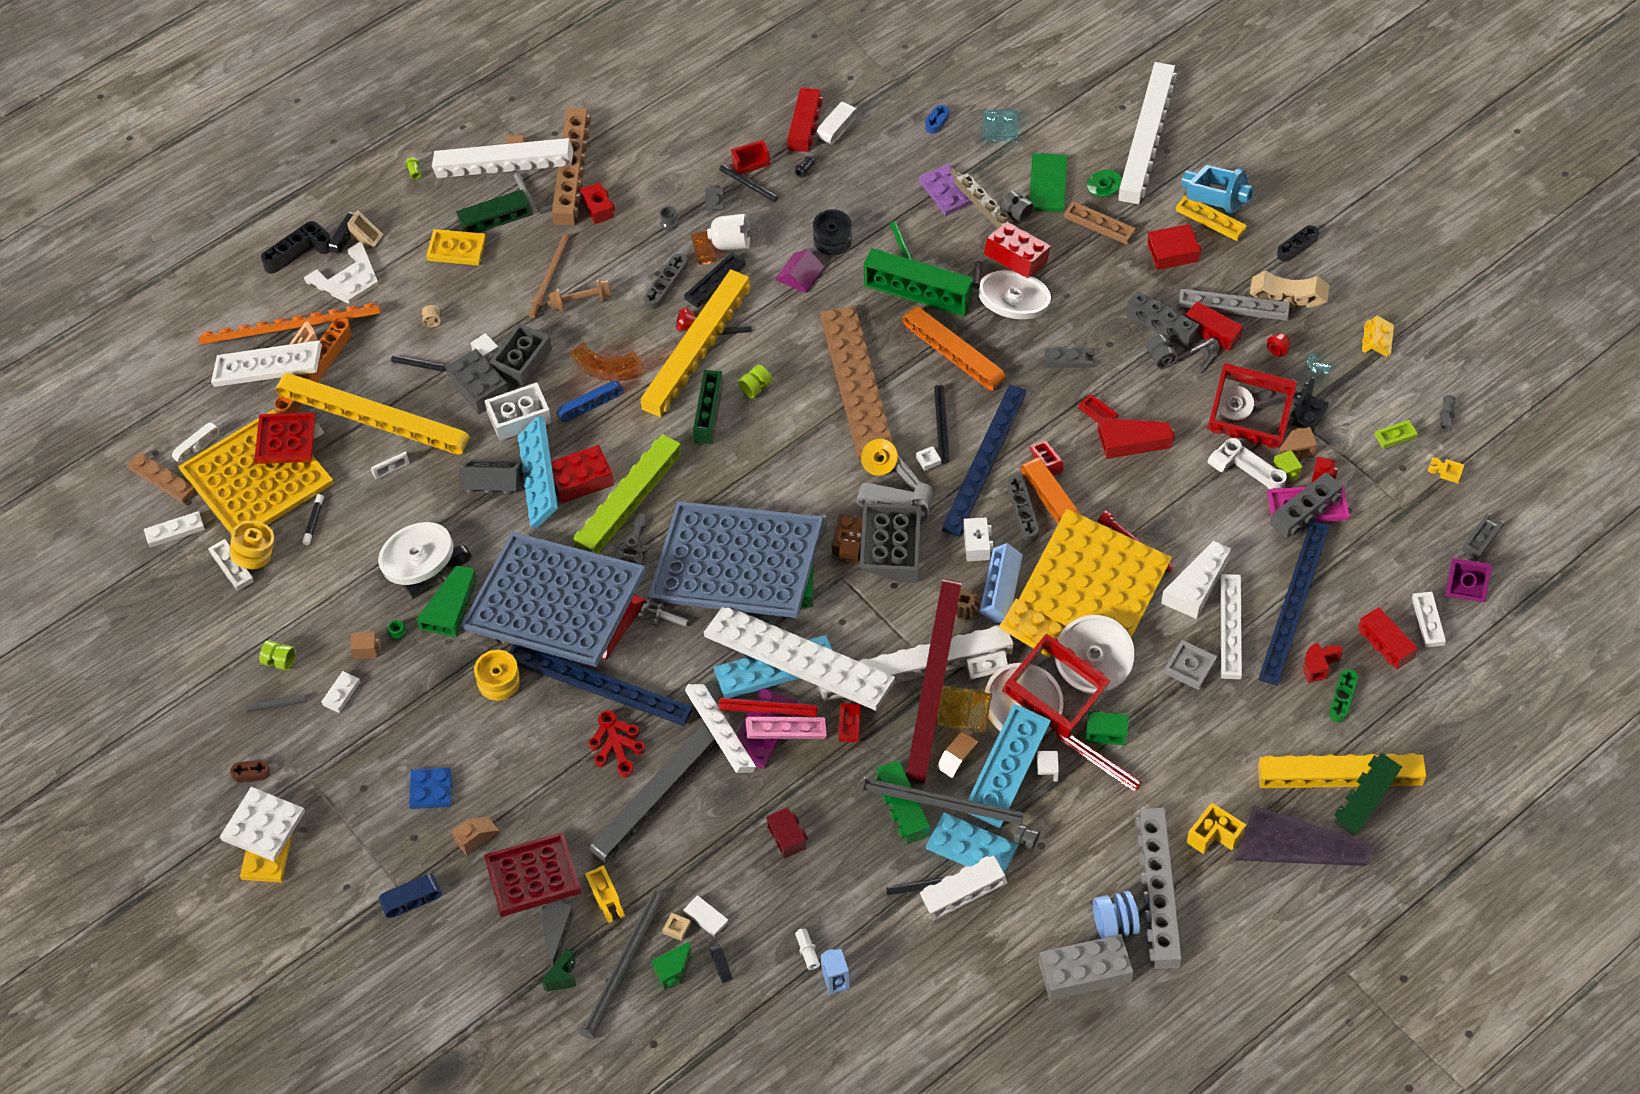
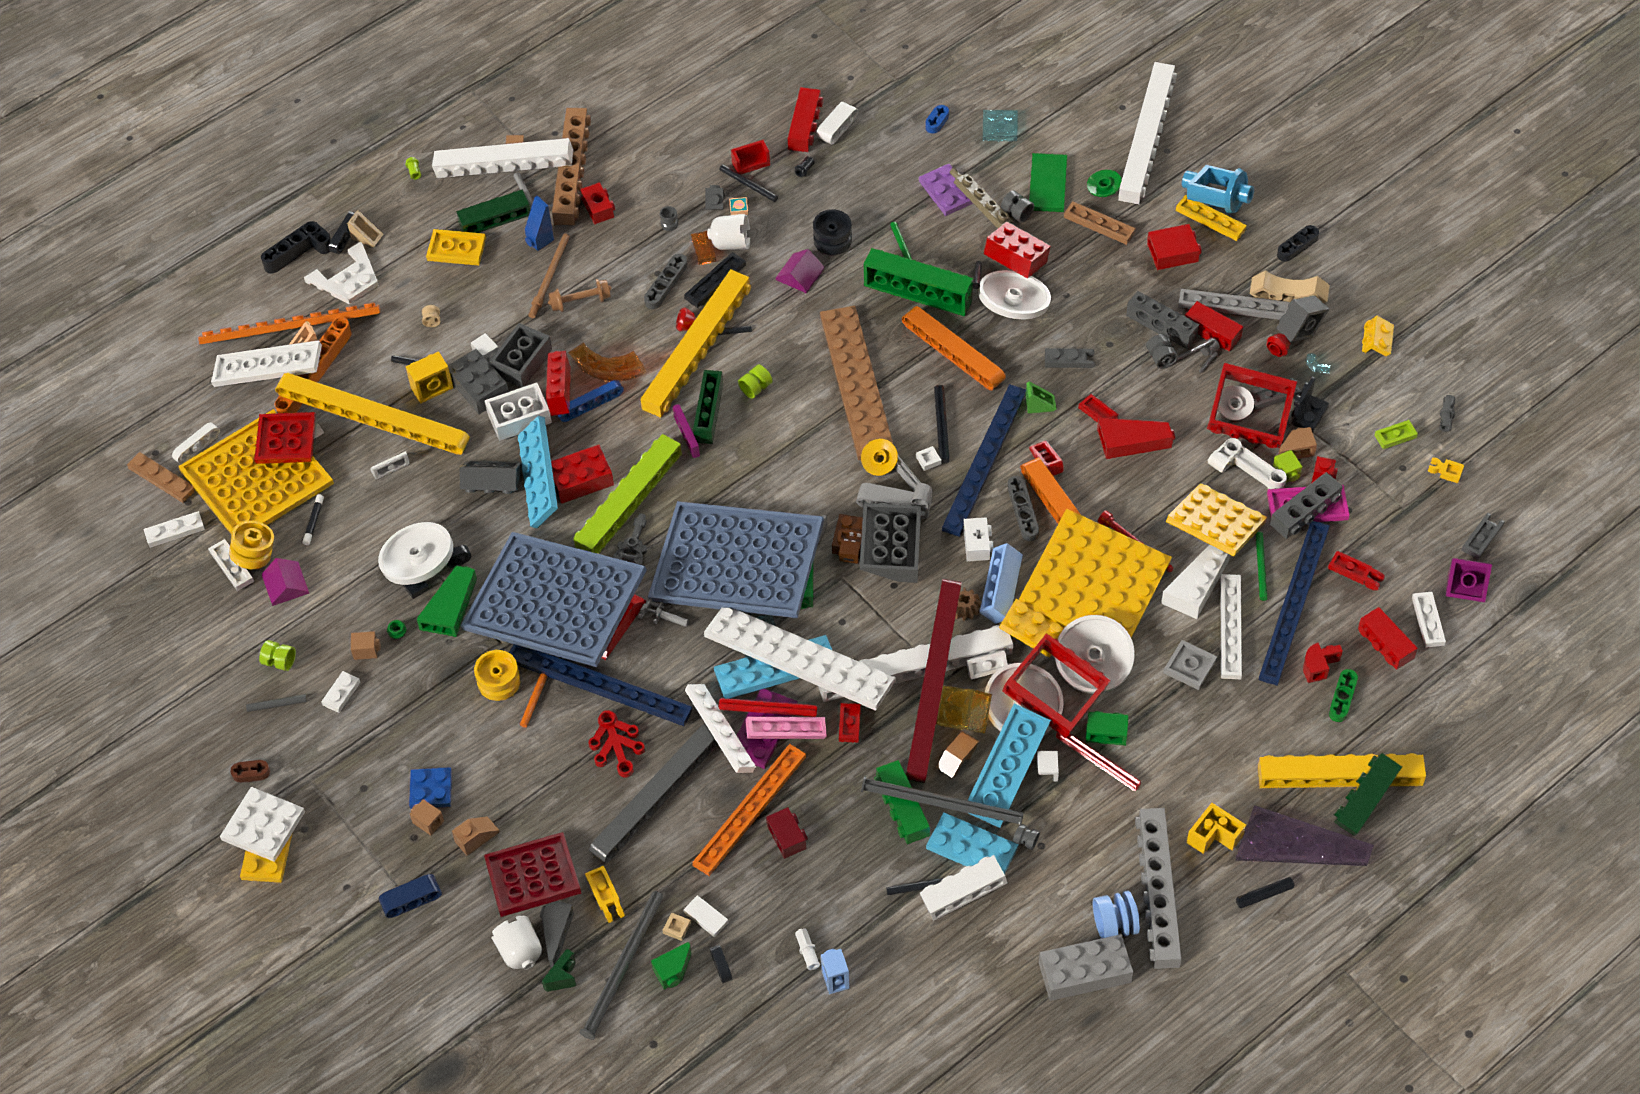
(284, 581): none -> magenta slope
(426, 817): none -> medium nougat brick
(429, 377): none -> yellow brick
(517, 943): none -> white cylinder
(533, 700): none -> orange bar
(539, 226): none -> blue slope
(558, 383): none -> red brick
(686, 431): none -> magenta tile
(738, 206): none -> tile
(749, 810): none -> orange plate
(1039, 399): none -> bright green slope
(1216, 519): none -> yellow plate
(1261, 566): none -> green bar
(1265, 892): none -> black axle
(1302, 318): none -> dark grey brick
(1356, 570): none -> red hinge

